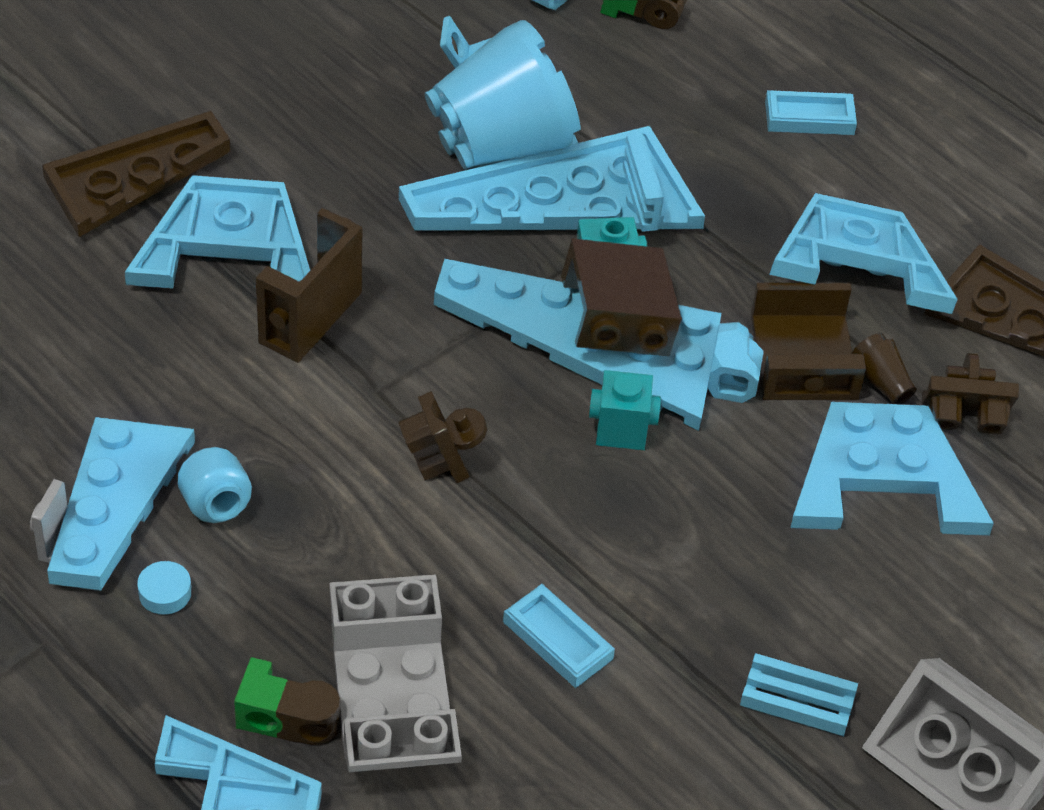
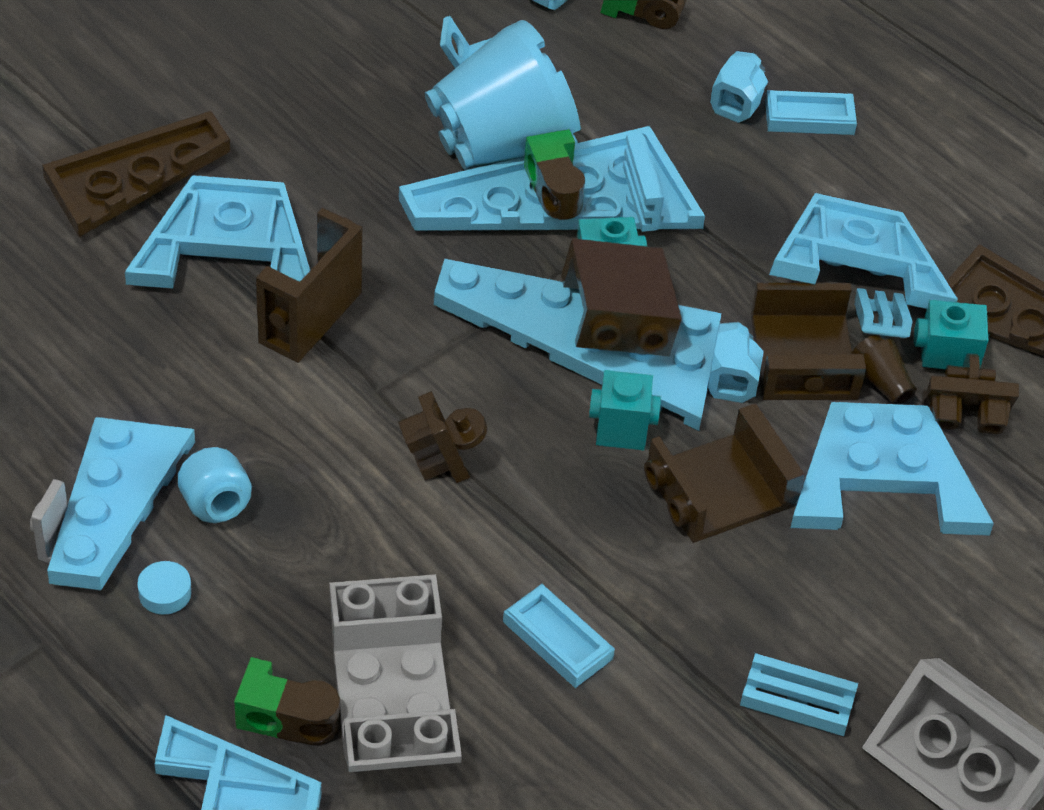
(552, 173): none -> dark brown leg
(726, 479): none -> dark brown panel
(739, 87): none -> medium azure rock
(887, 311): none -> medium azure tile
(951, 332): none -> teal brick

